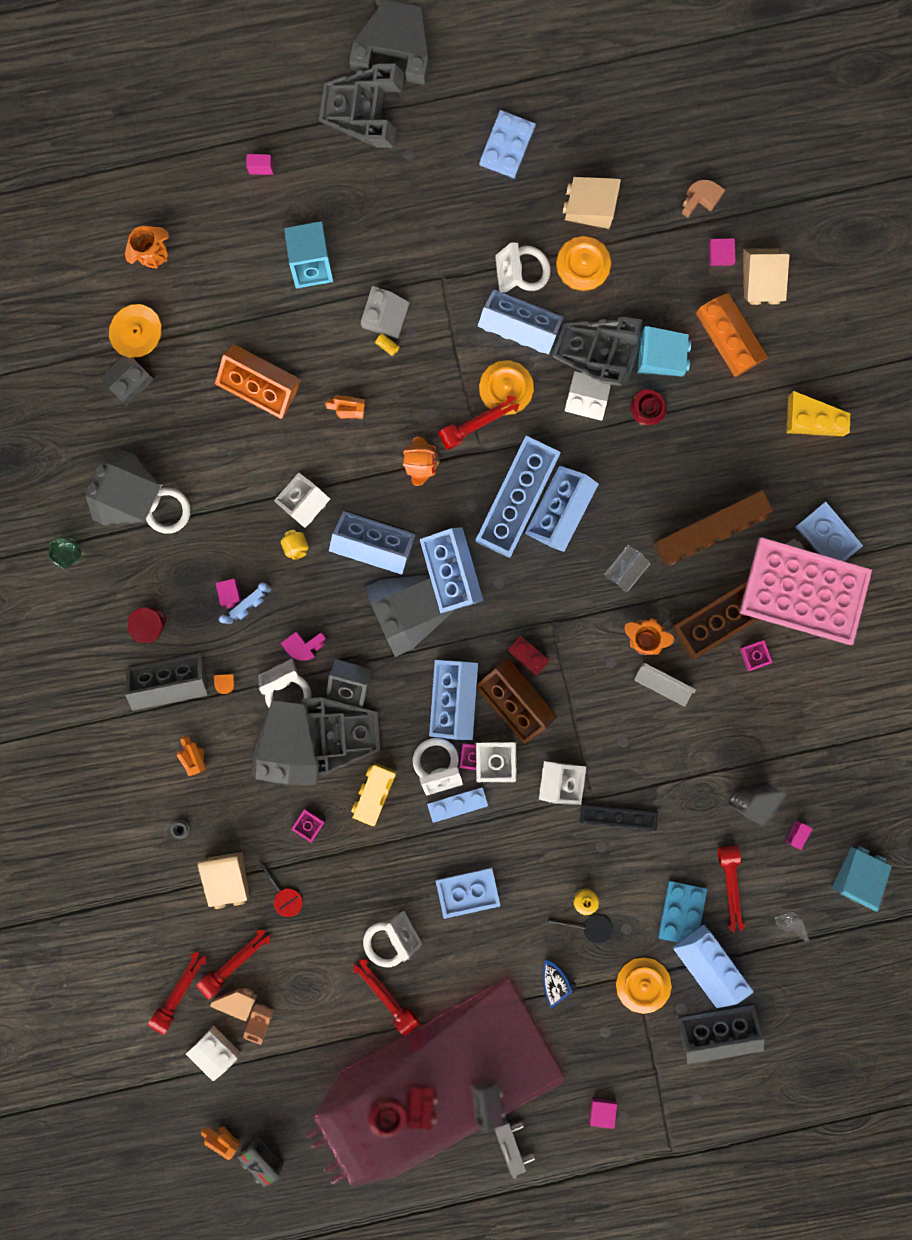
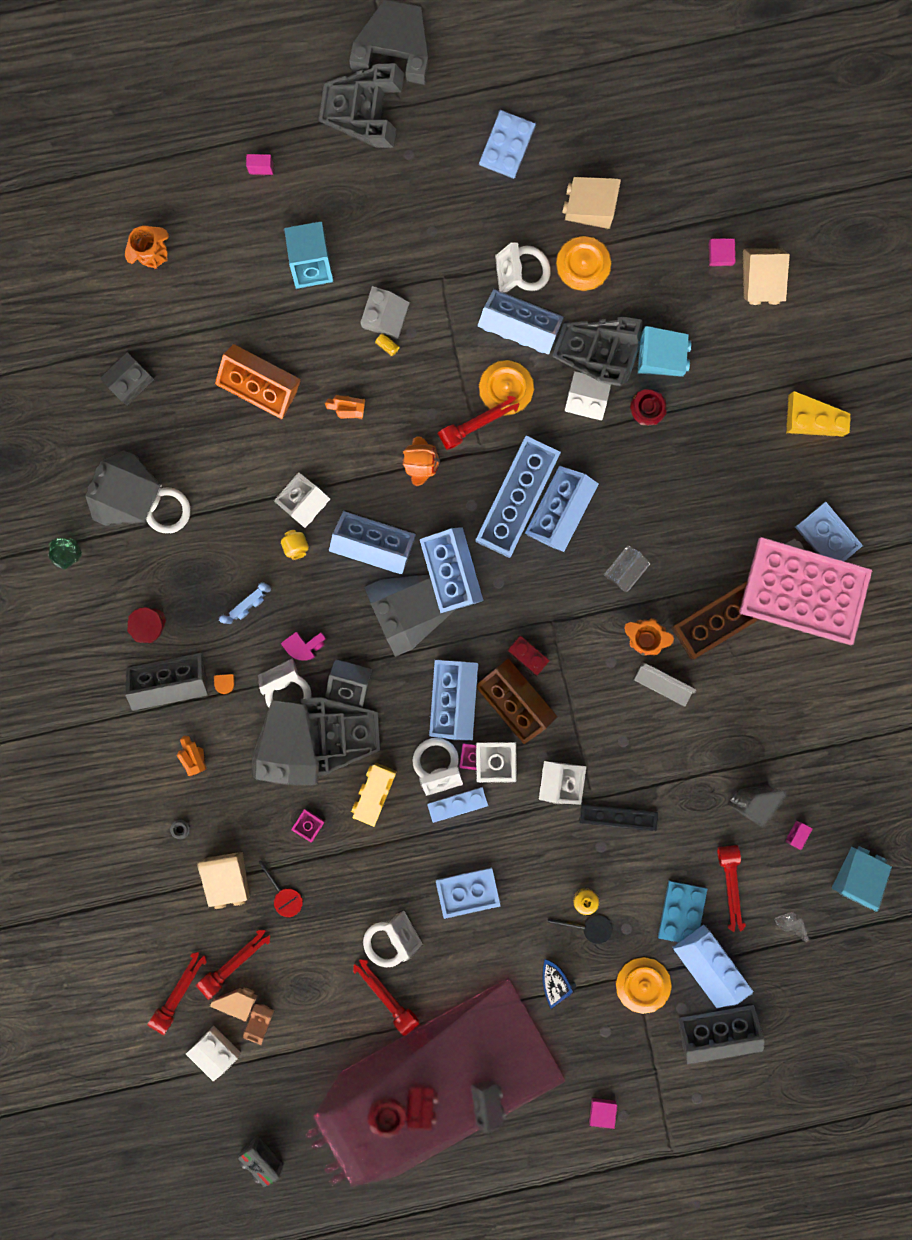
(135, 331): light orange piece -> none
(220, 1142): orange rock -> none
(229, 593): dark pink brick -> none
(510, 1149): light grey piece -> none
(702, 192): nougat brick -> none
(710, 528): reddish brown brick -> none
(731, 334): orange slope -> none
(755, 655): dark pink piece -> none

